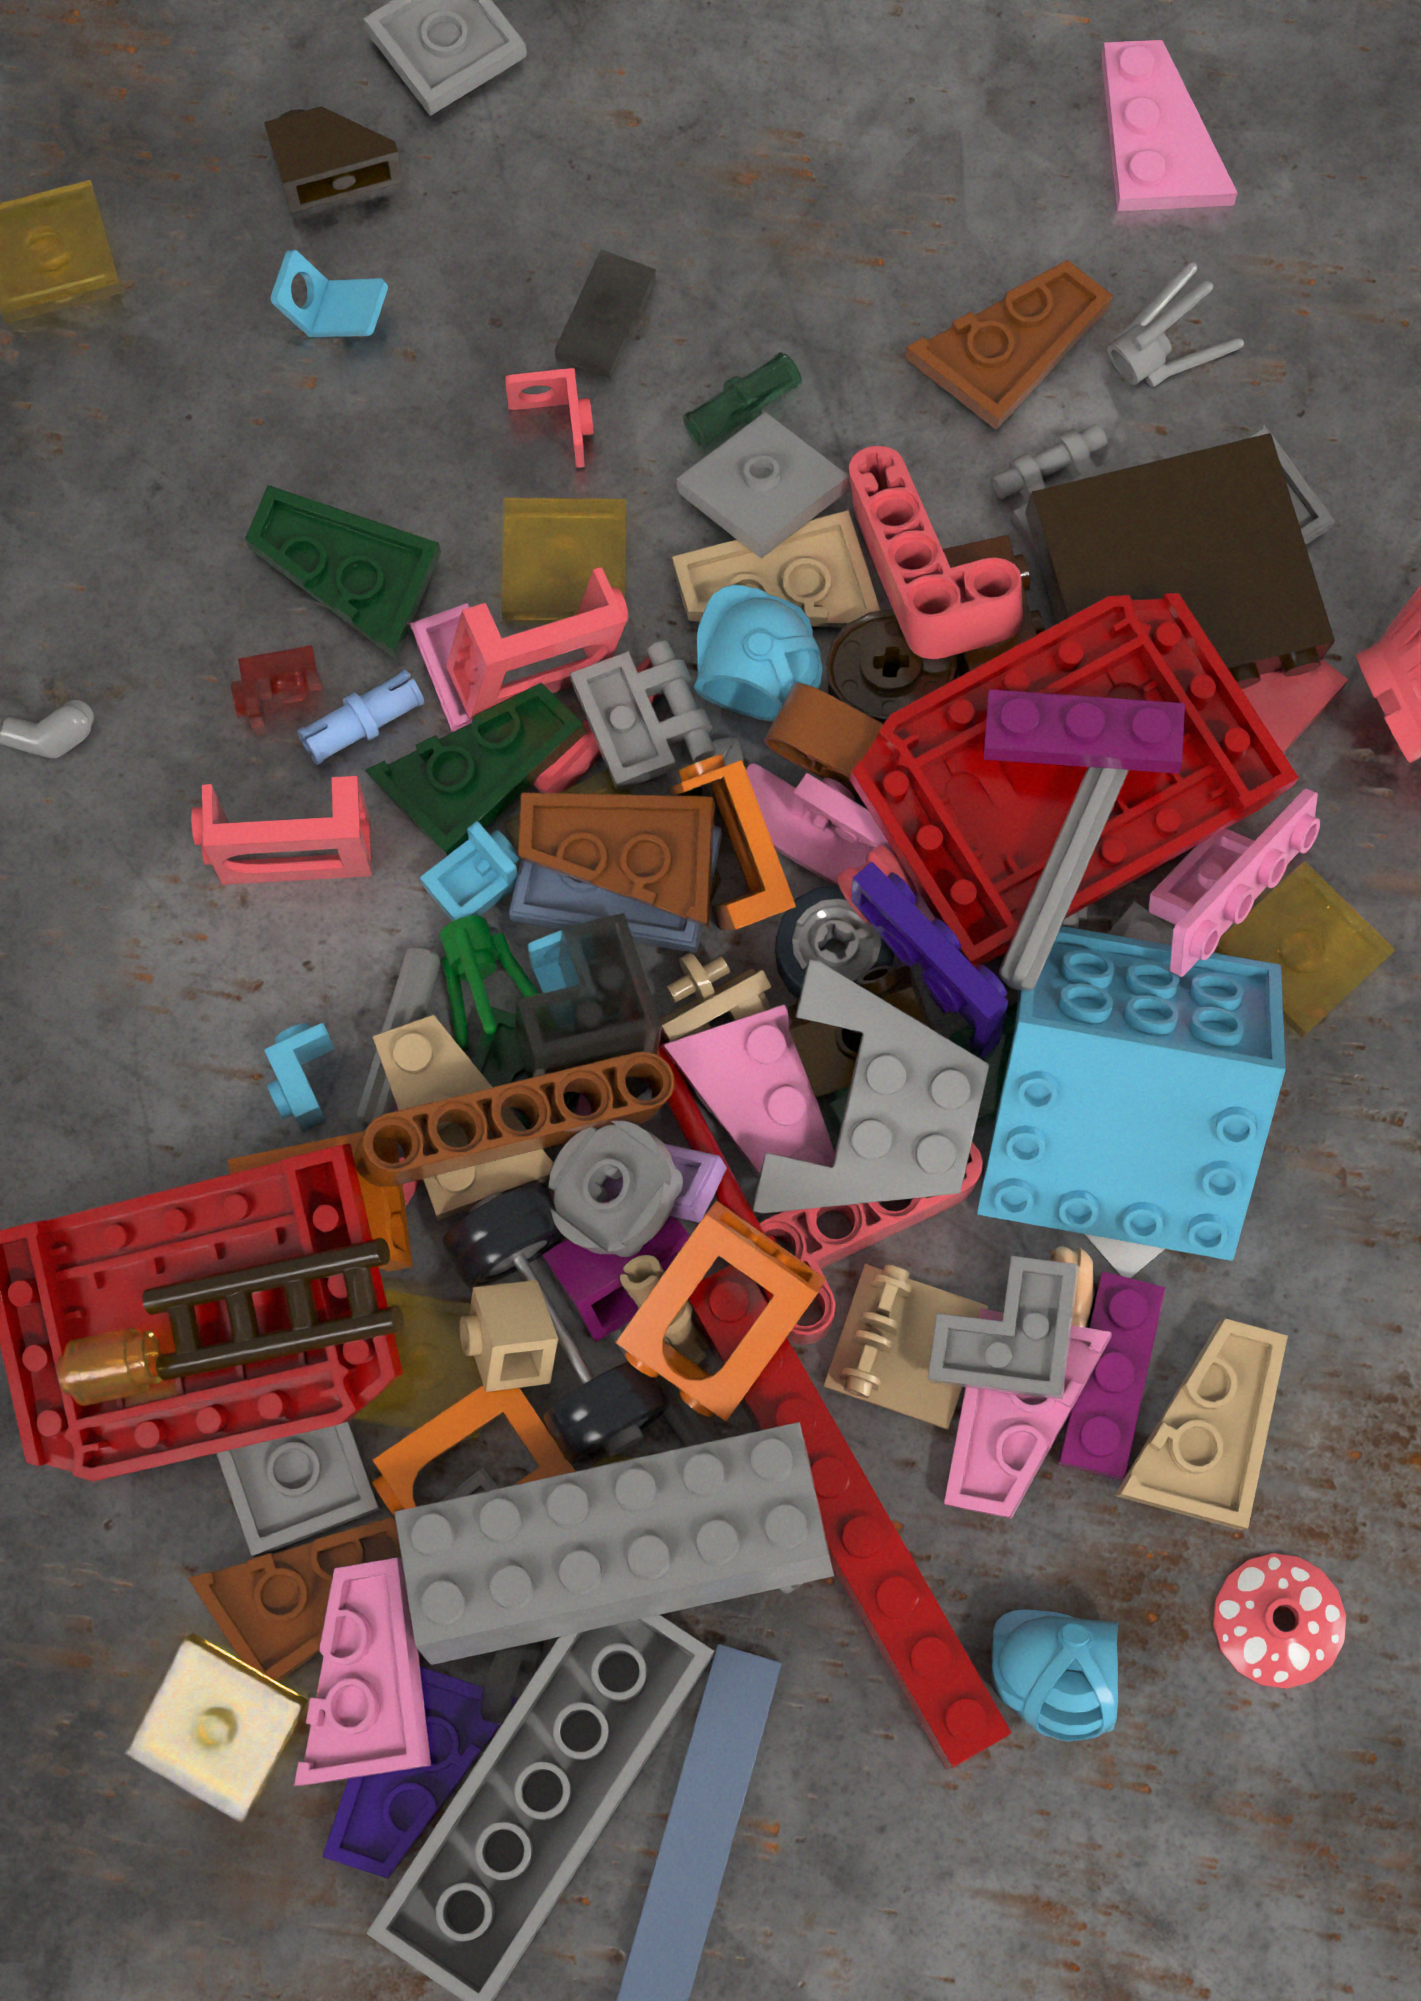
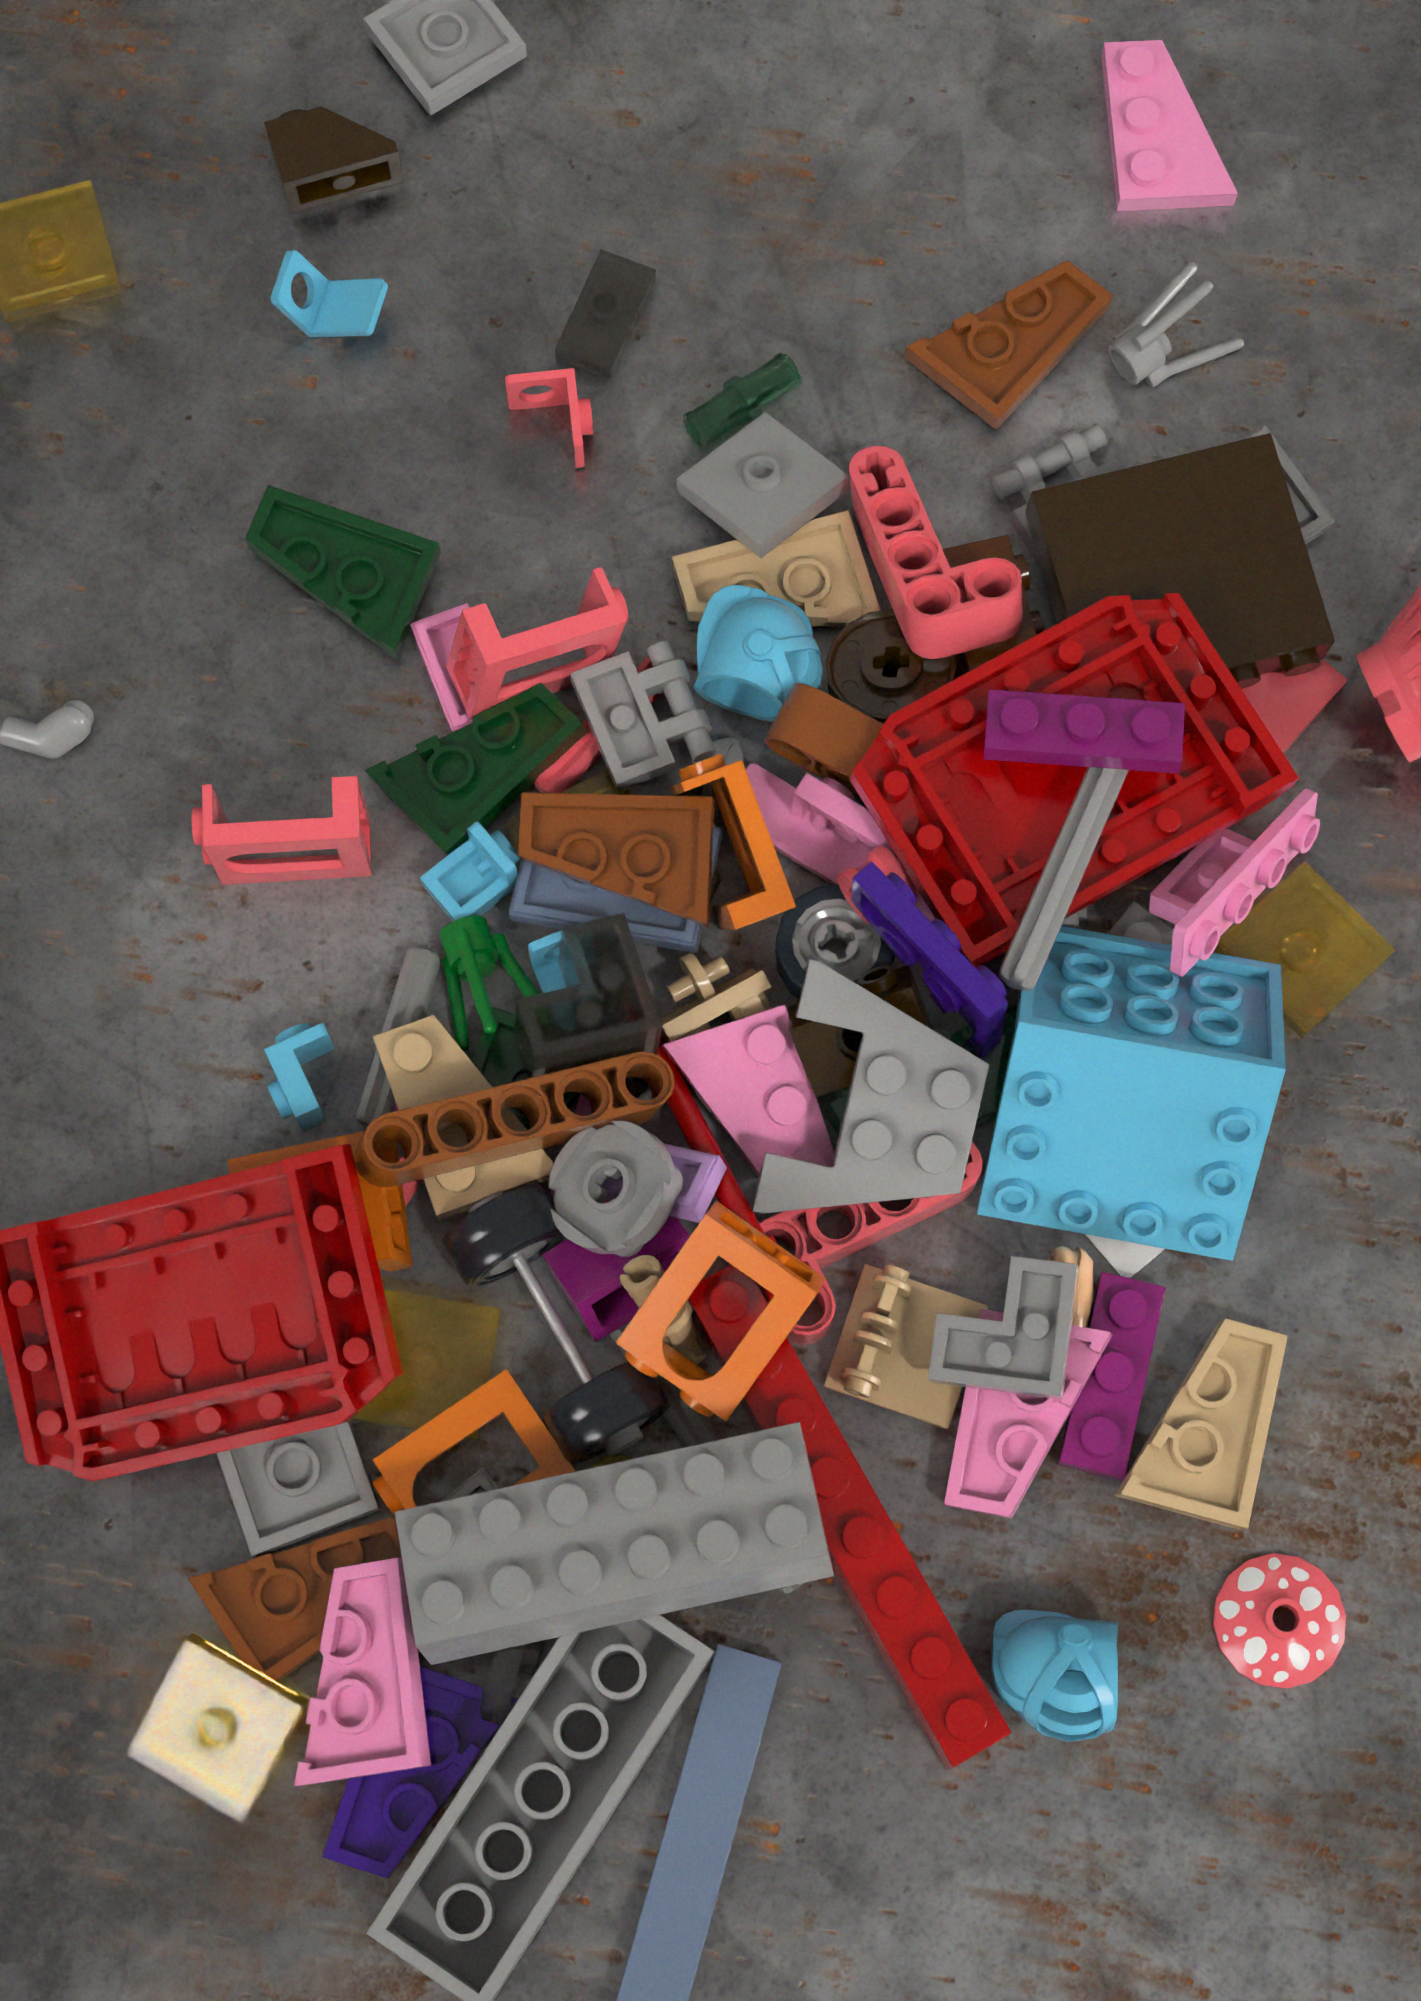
(109, 1366): clear yellow brick -> none
(279, 676): clear red bracket -> none
(306, 1331): dark brown bar -> none
(360, 716): light blue pin -> none
(510, 1335): tan brick -> none
(553, 550): clear yellow tile -> none

